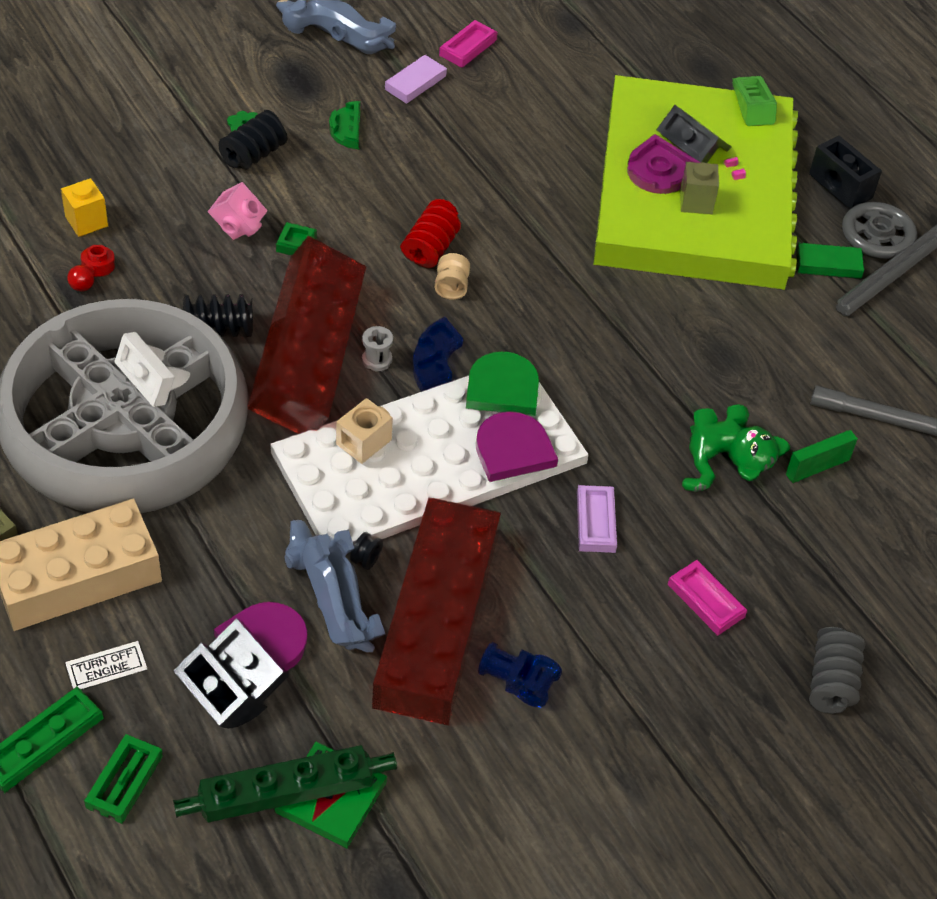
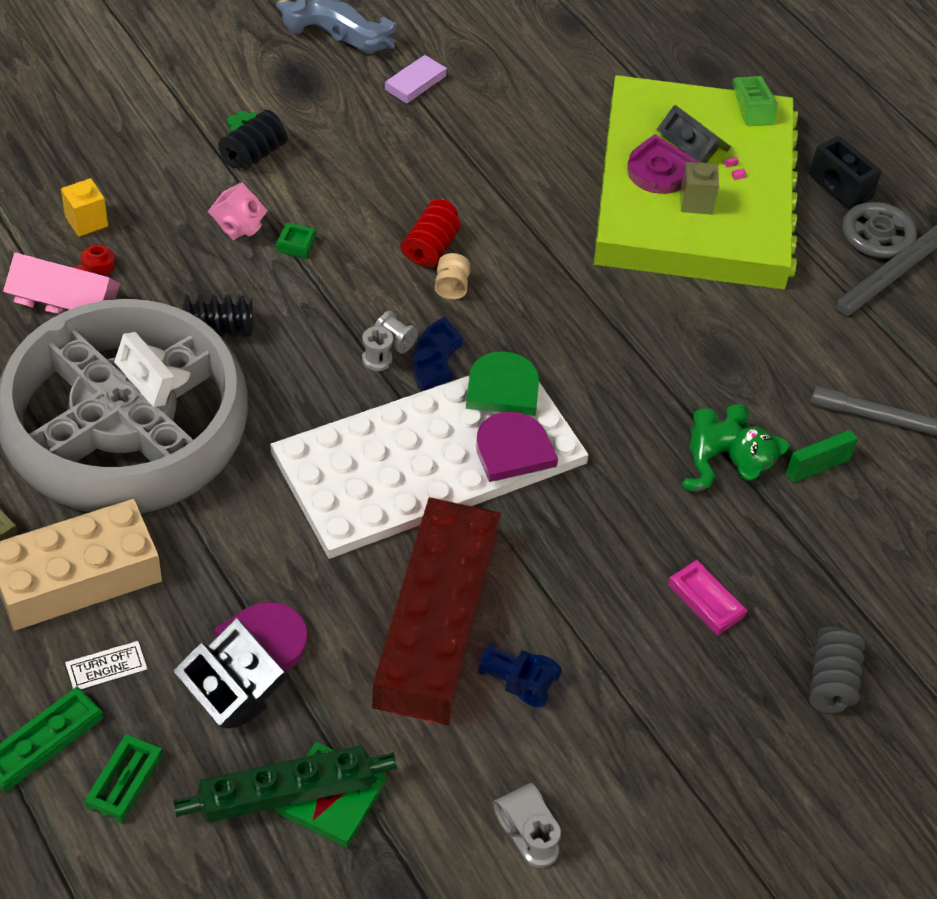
(55, 285): none -> bright pink brick
(307, 338): clear red brick -> none
(334, 585): sand blue animal -> none
(345, 125): green tile -> none
(364, 430): tan brick -> none
(366, 550): black bush -> none
(403, 335): none -> light grey bush
(468, 43): dark pink tile -> none
(529, 825): none -> light grey piece
(596, 519): lavender tile -> none
(830, 260): green tile -> none

